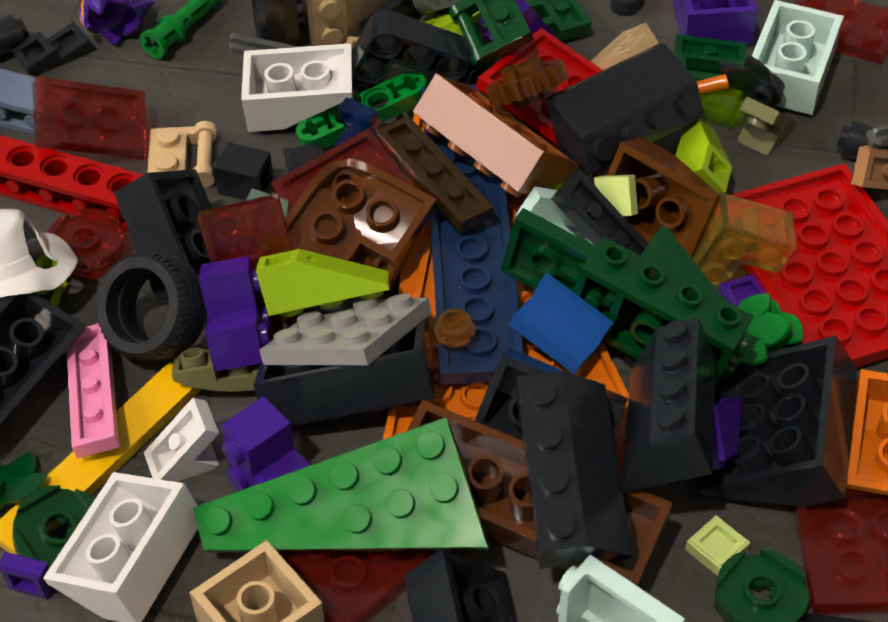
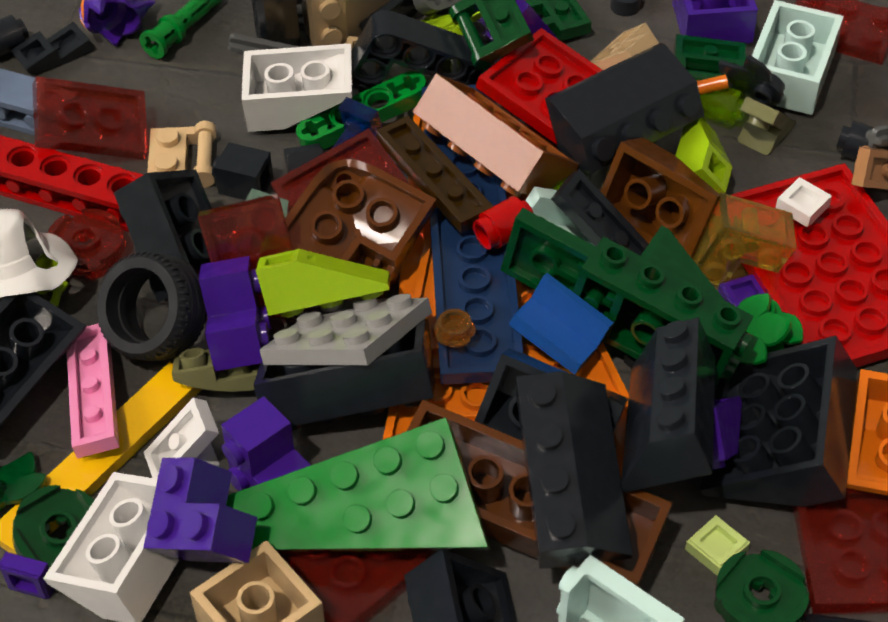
(192, 515): none -> dark purple brick
(496, 223): none -> red brick
(526, 82): reddish brown gear -> none
(620, 192): yellowish green tile -> none
(804, 201): none -> white plate

